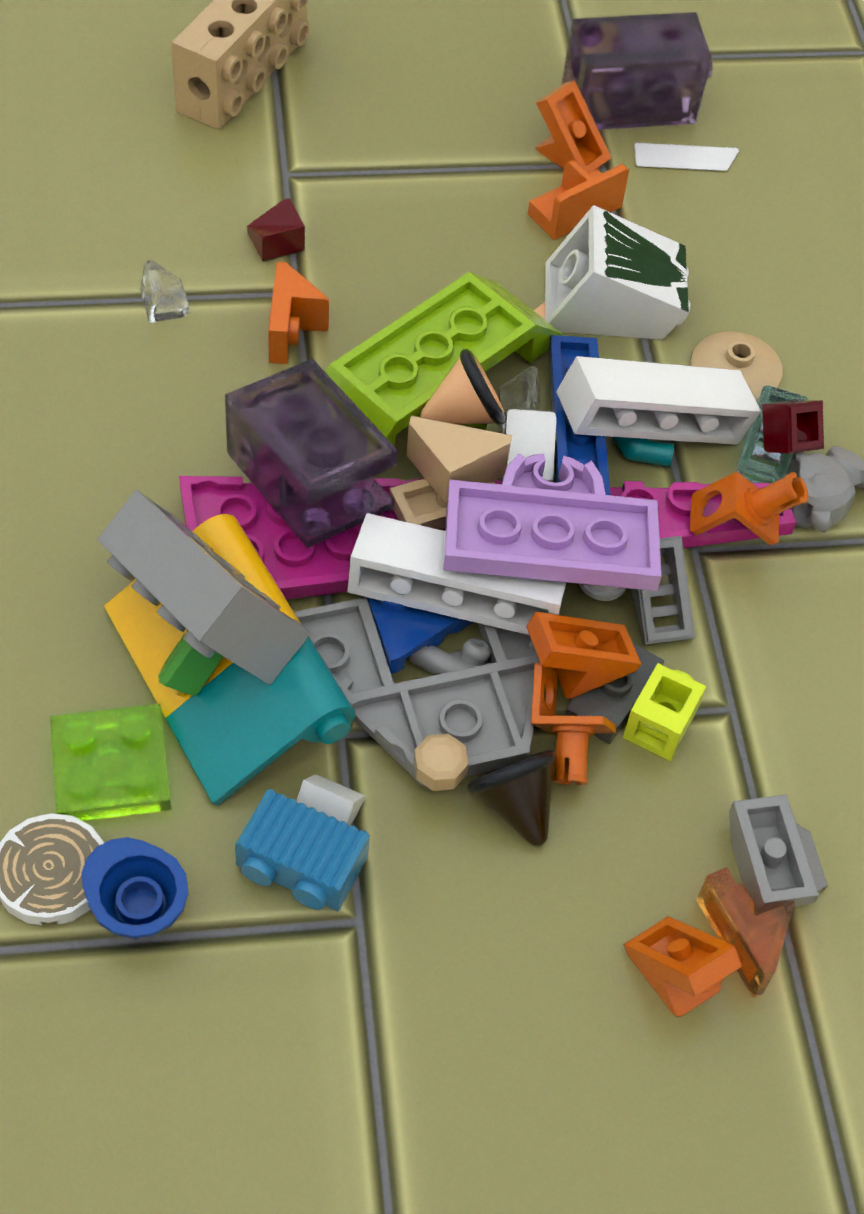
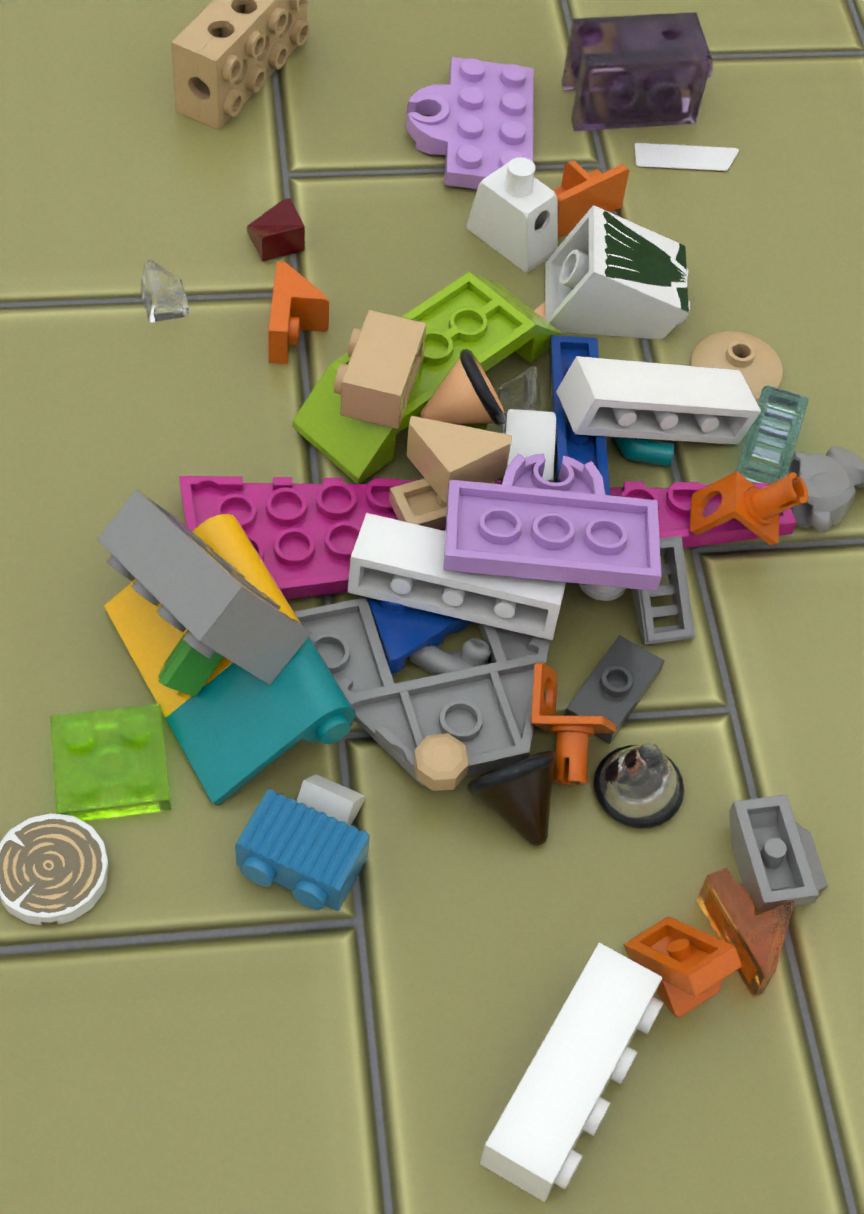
(134, 887): blue piece -> none
(309, 451): clear purple torso -> none
(381, 368): none -> tan piece
(475, 119): none -> lavender plate
(516, 215): none -> white torso
(570, 1073): none -> white brick
(572, 130): orange slope -> none
(582, 651): orange slope -> none
(639, 786): none -> clear hat
(664, 711): neon yellow brick -> none
(793, 426): dark red slope -> none

